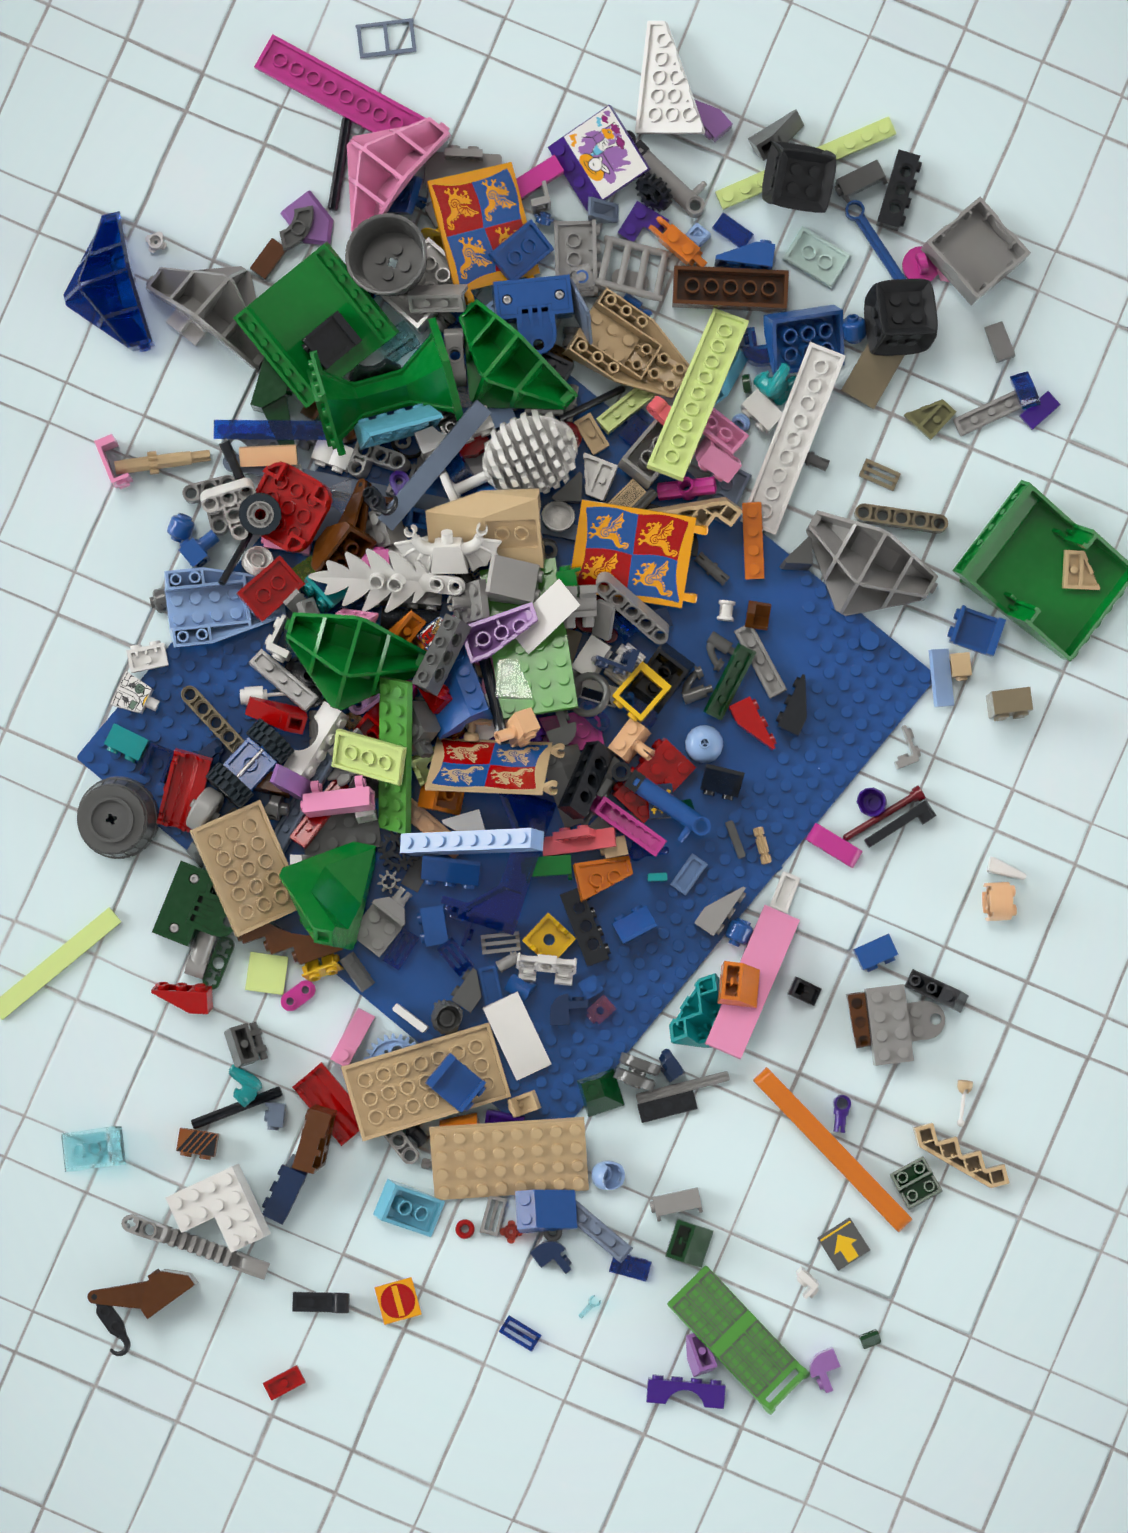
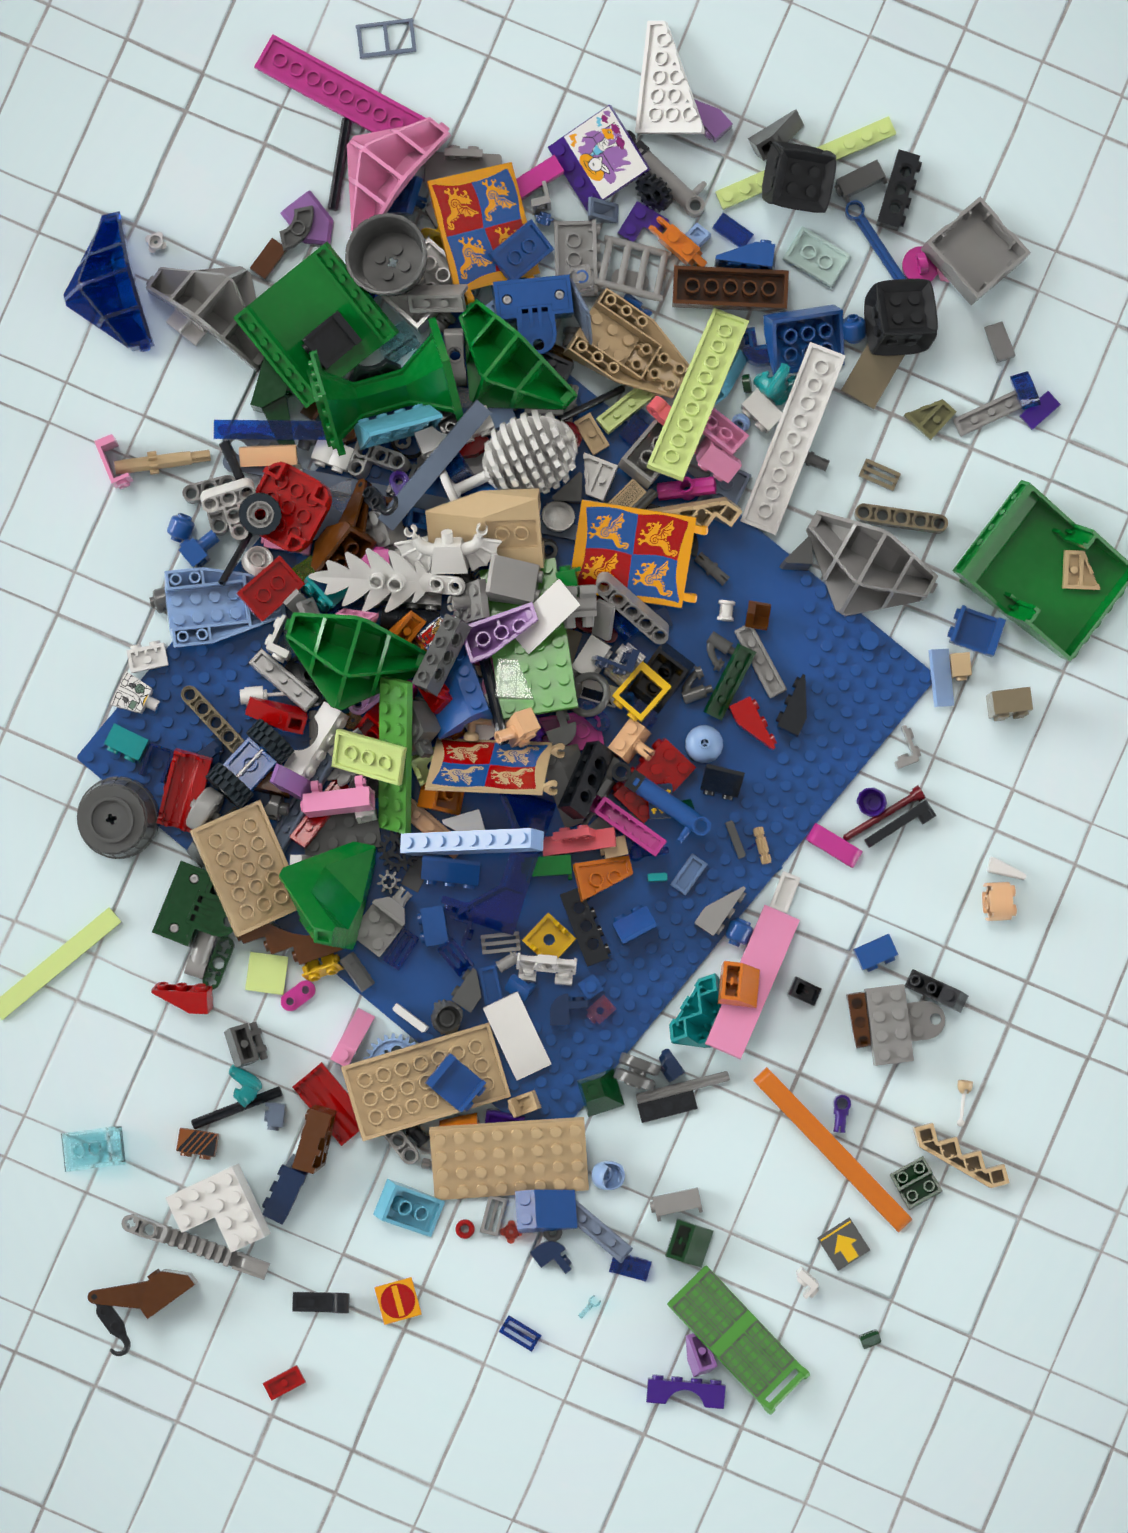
(753, 540): orange plate -> none
(822, 1363): medium lavender brick -> none

